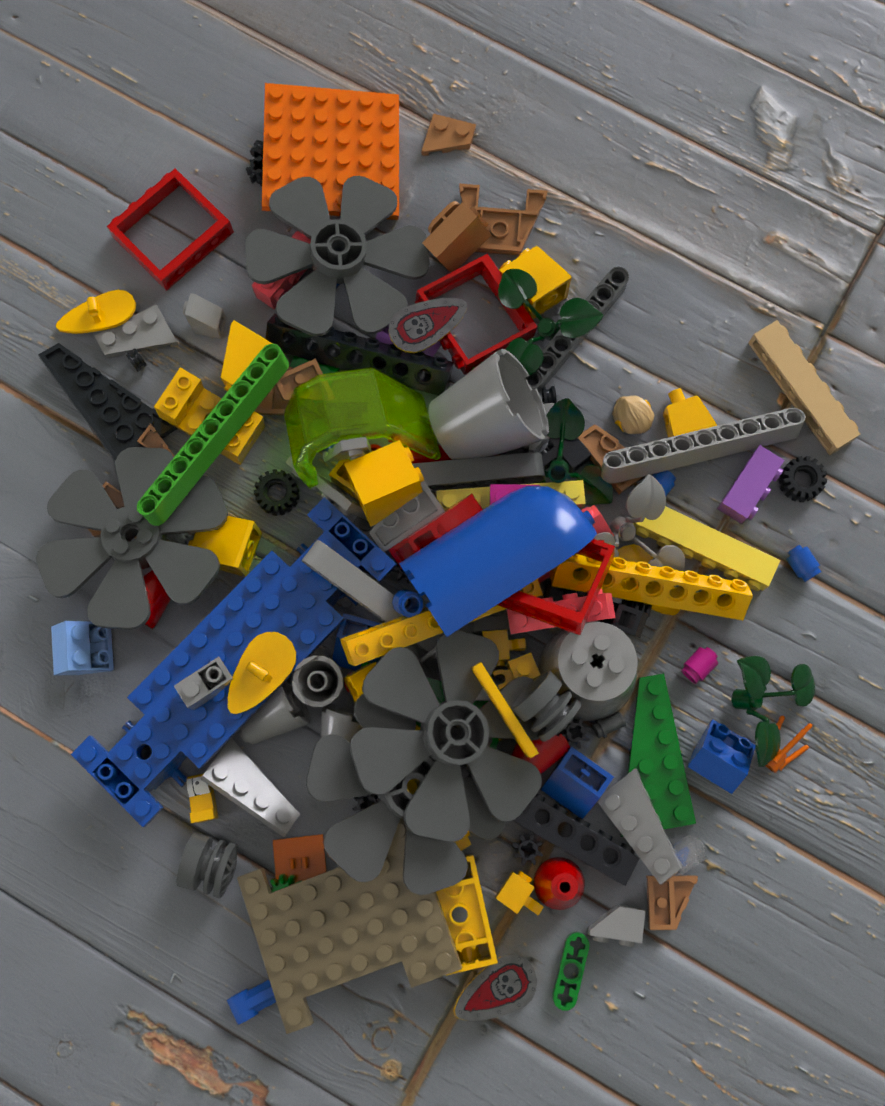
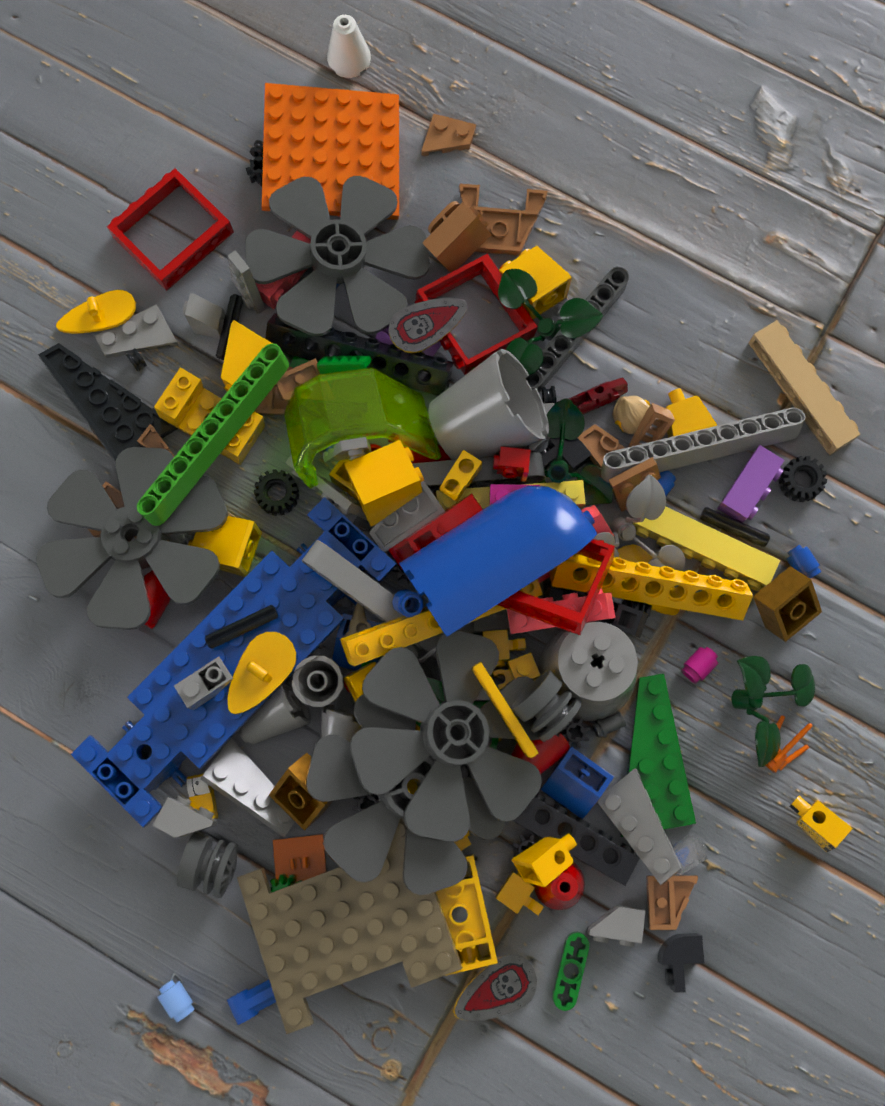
(81, 648): light blue slope -> none
(175, 1000): none -> light blue brick
(181, 819): none -> light grey slope
(232, 313): none -> black axle
(241, 626): none -> black axle
(245, 283): none -> light grey wing
(293, 795): none -> pearl gold brick
(333, 364): none -> green slope
(347, 48): none -> white cone
(358, 621): none -> dark tan animal
(461, 475): none -> yellow leg
(512, 462): none -> red brick
(545, 860): none -> yellow torso
(600, 395): none -> dark red hinge
(628, 480): none -> medium nougat wing
(657, 416): none -> medium nougat slope
(677, 951): none -> black brick
(722, 756): blue slope -> none
(735, 527): none -> black axle
(787, 603): none -> pearl gold brick
(830, 828): none -> yellow torso

